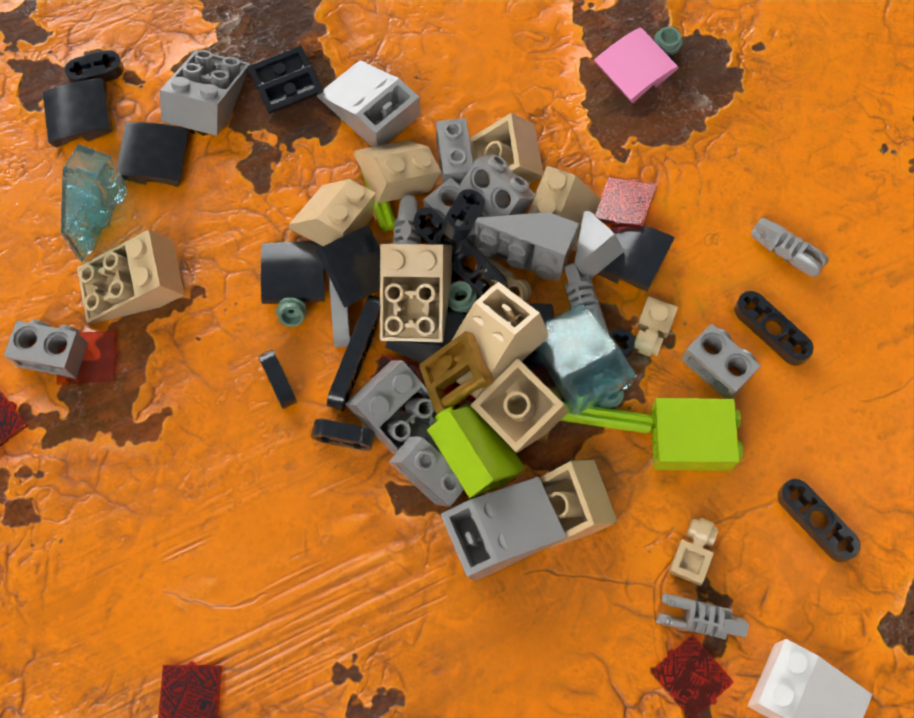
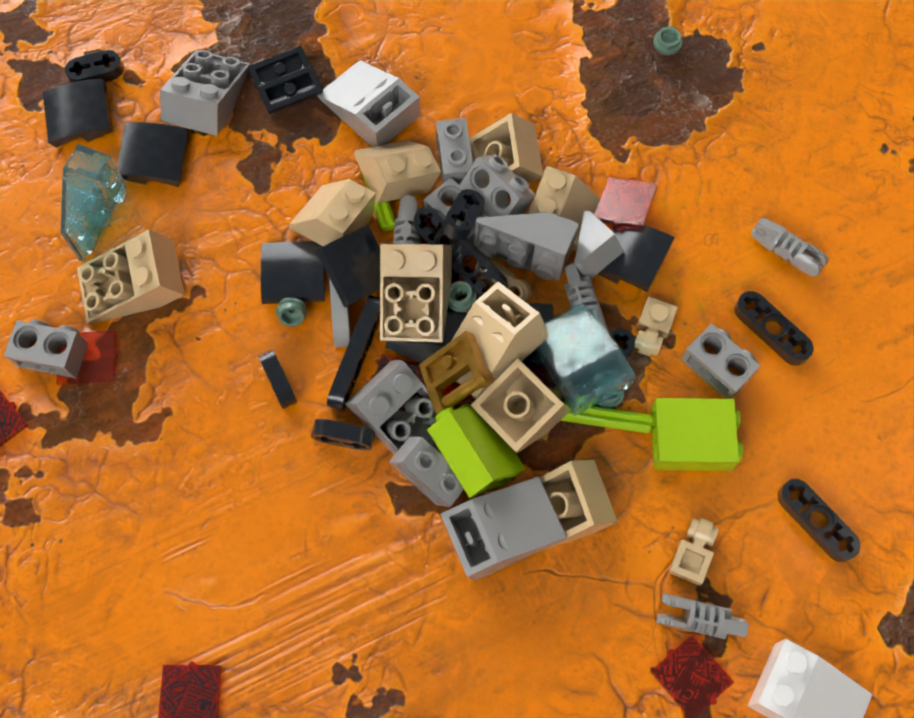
(636, 64): bright pink slope -> none

